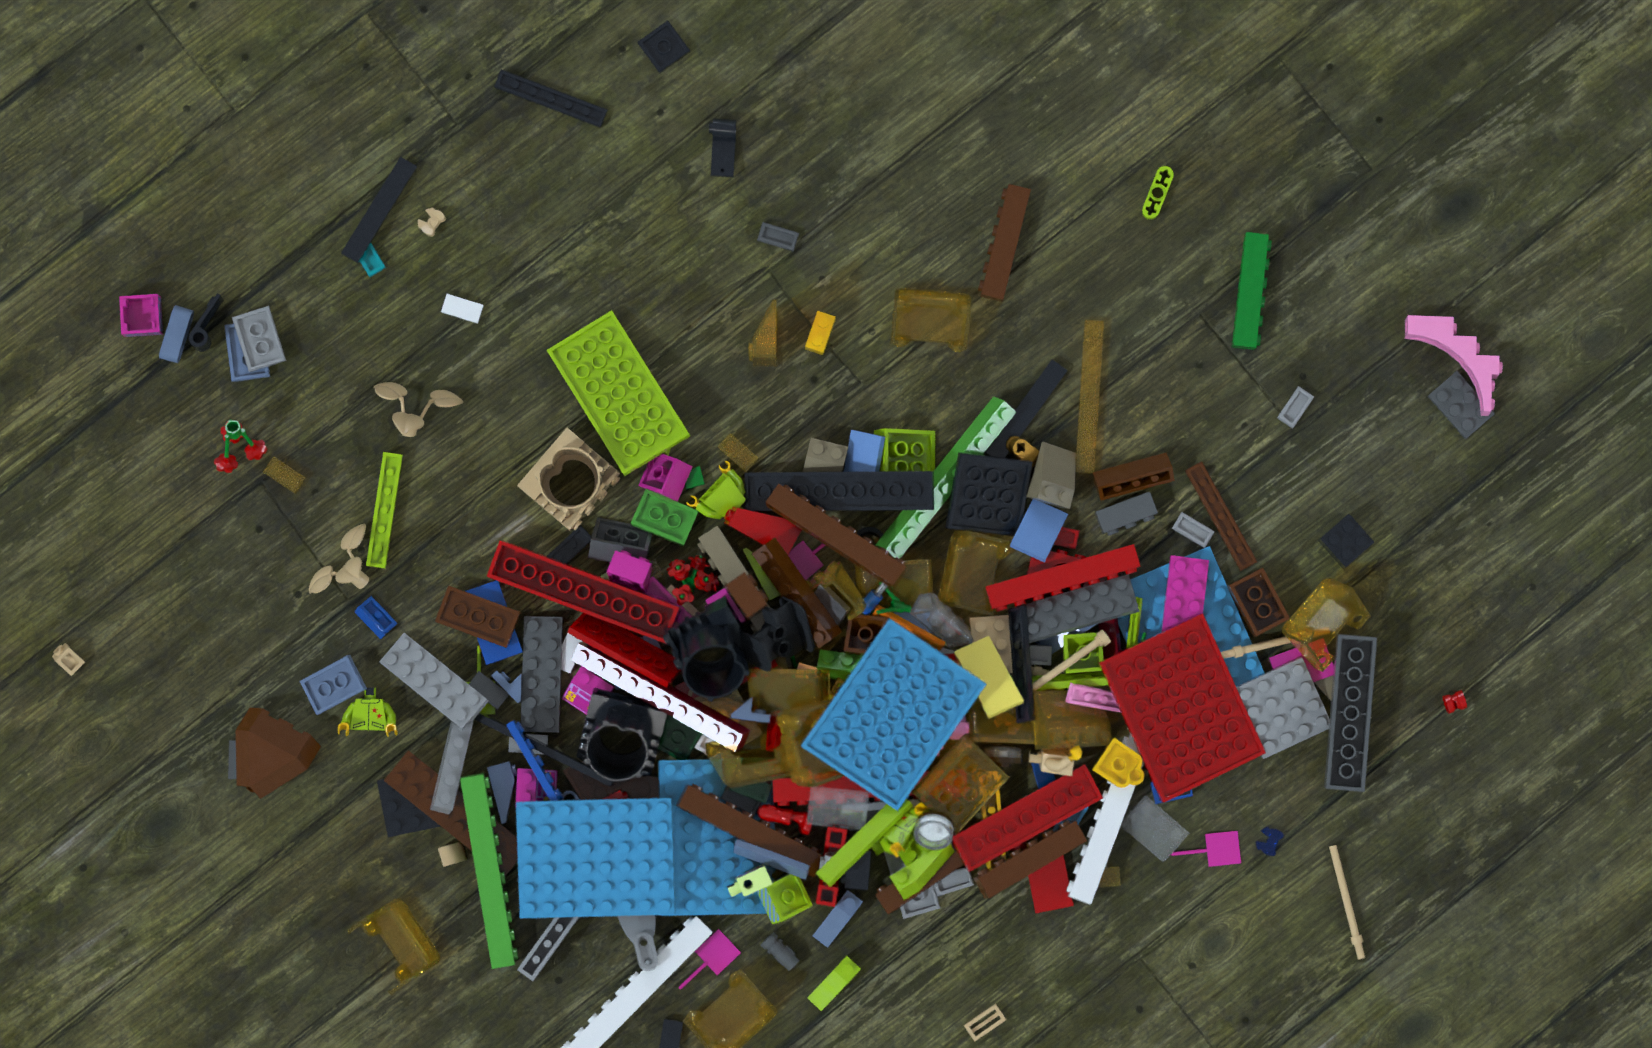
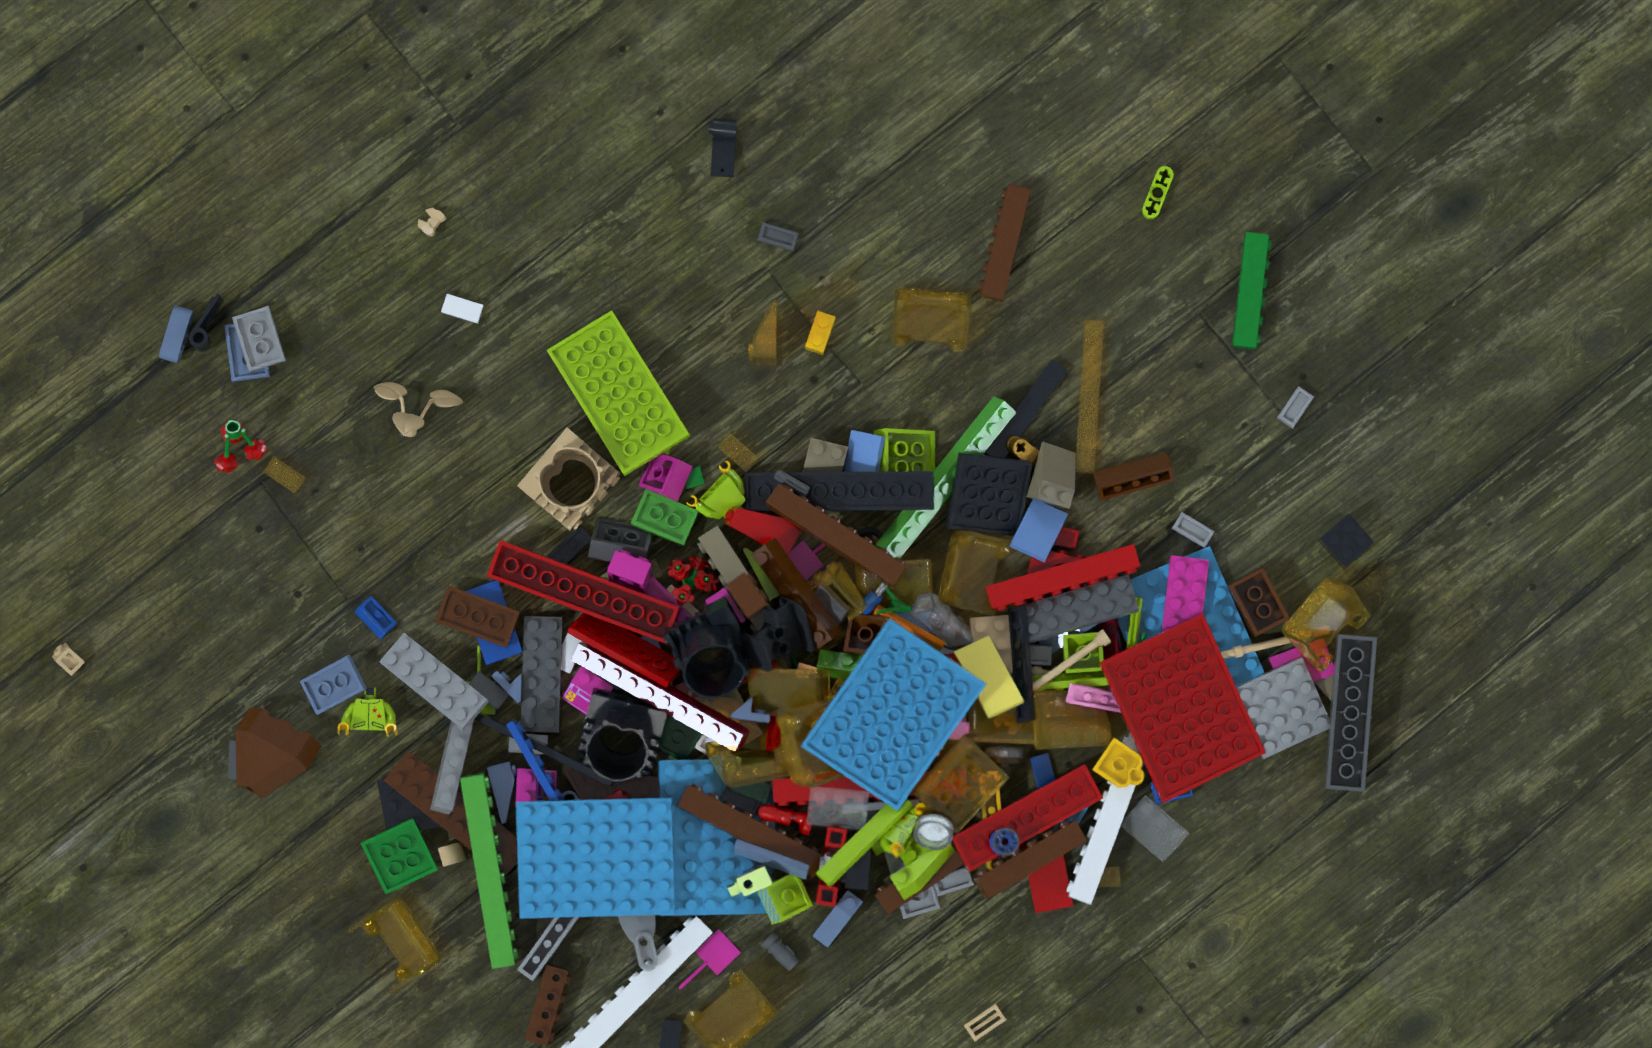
(141, 315): dark pink container -> none
(351, 570): tan plant -> none
(371, 261): teal tile -> none
(379, 210): black tile -> none
(384, 510): lime plate -> none
(399, 855): none -> green plate
(547, 1004): none -> reddish brown brick
(550, 98): black tile -> none
(663, 46): black tile -> none
(790, 481): none -> dark grey axle
(834, 983): lime slope -> none
(1010, 836): none -> blue wheel
(1056, 760): tan torso -> none
(1126, 514): dark grey brick -> none
(1220, 516): reddish brown tile -> none
(1220, 847): dark pink piece -> none
(1269, 847): clear blue piece -> none
(1356, 939): tan bar -> none
(1454, 702): red wheel -> none
(1459, 404): dark grey plate -> none
(1480, 368): bright pink arch -> none

